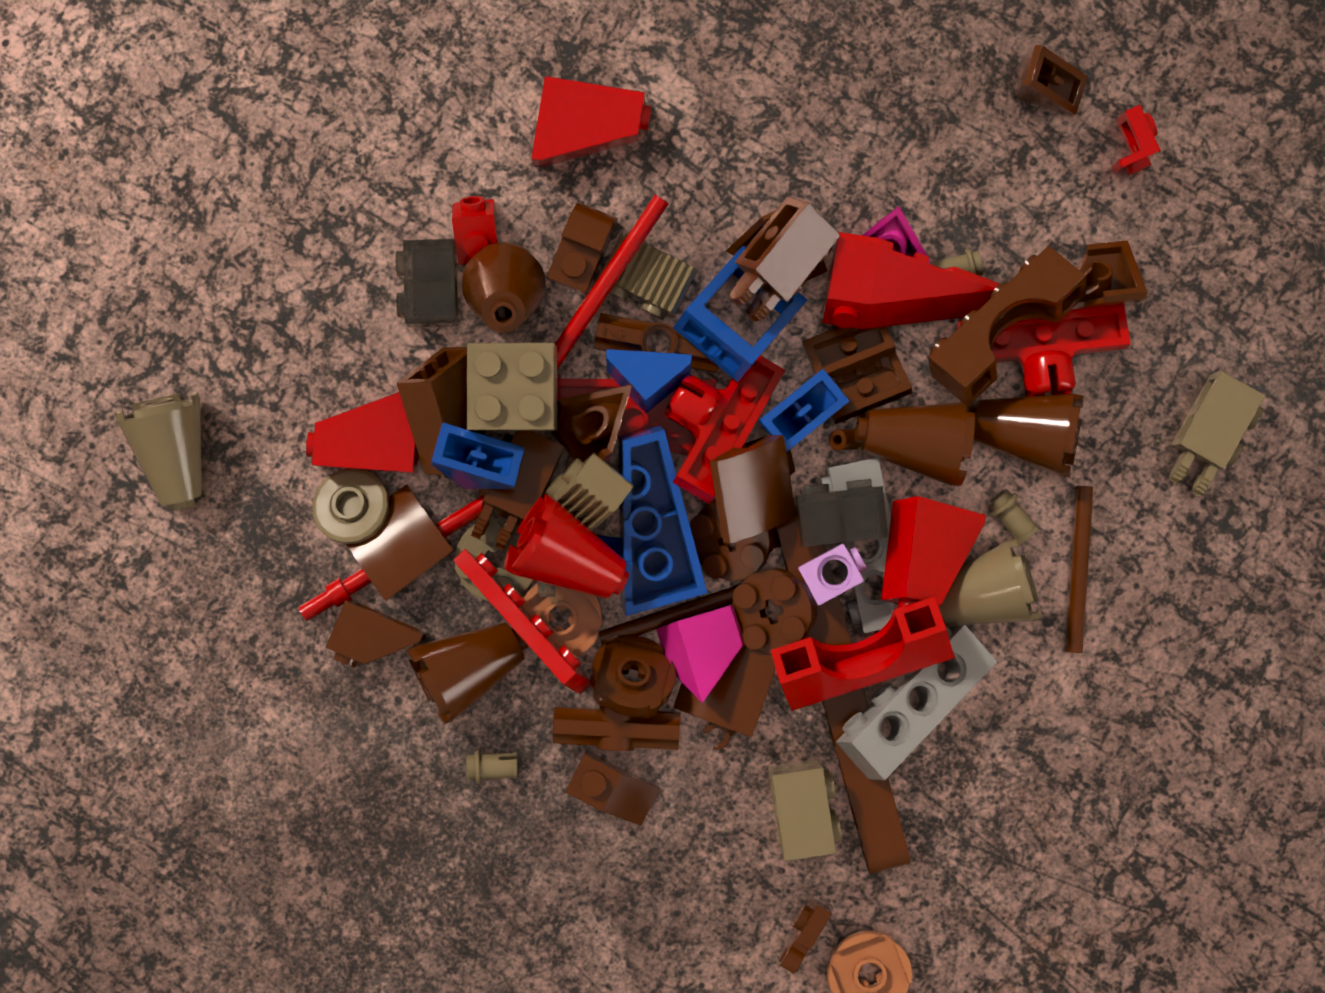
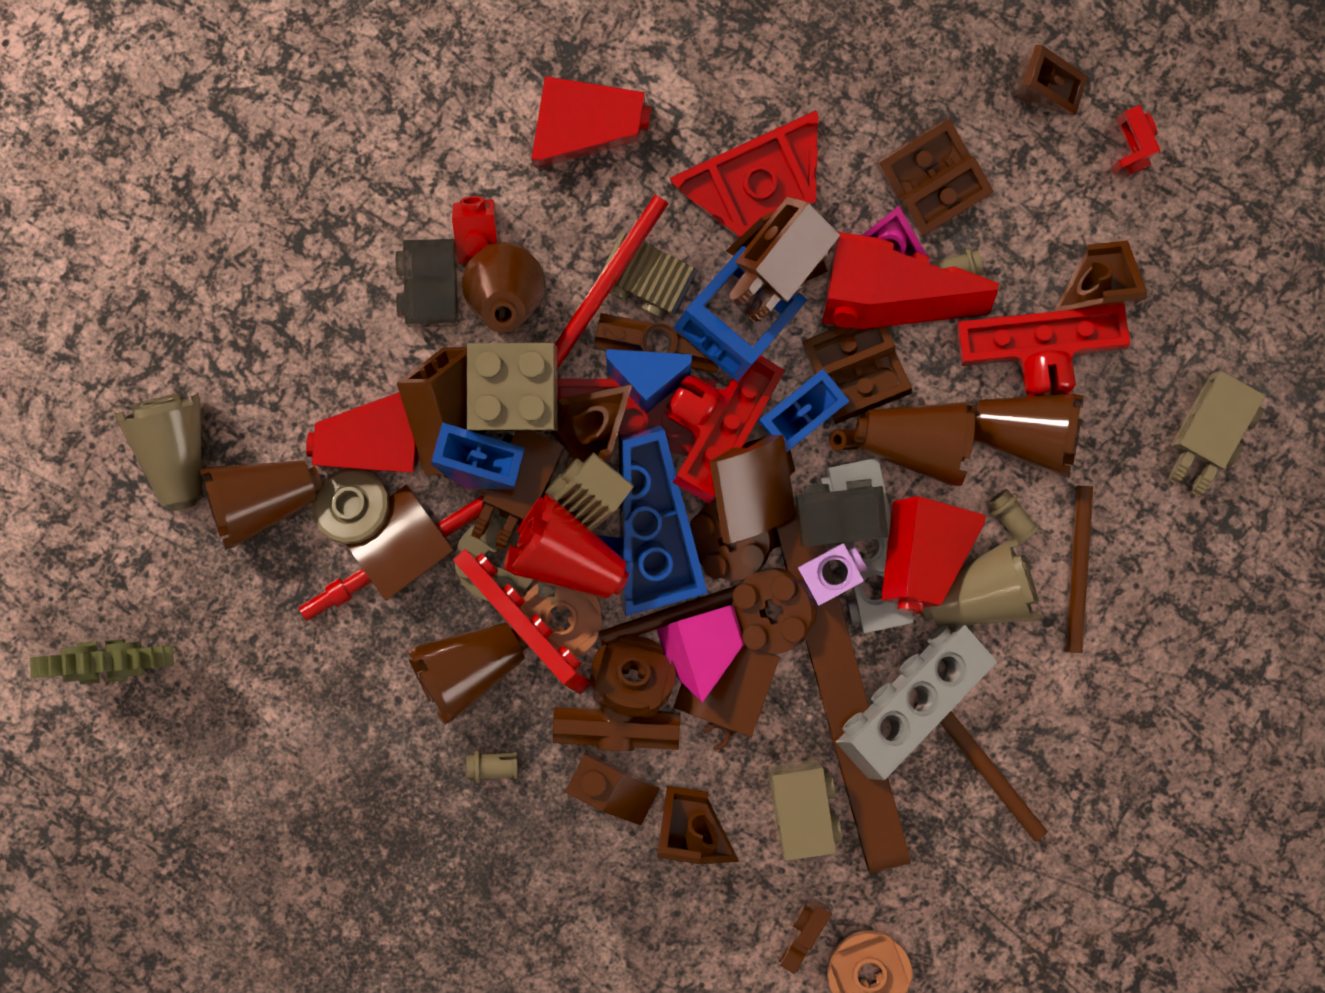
(86, 662): none -> olive gear
(257, 496): none -> reddish brown cone
(368, 635): reddish brown slope -> none
(582, 247): reddish brown brick -> none
(692, 830): none -> reddish brown slope
(756, 175): none -> red wing
(822, 671): red arch -> none
(934, 176): none -> reddish brown slope
(993, 777): none -> reddish brown bar
(1041, 290): reddish brown arch -> none

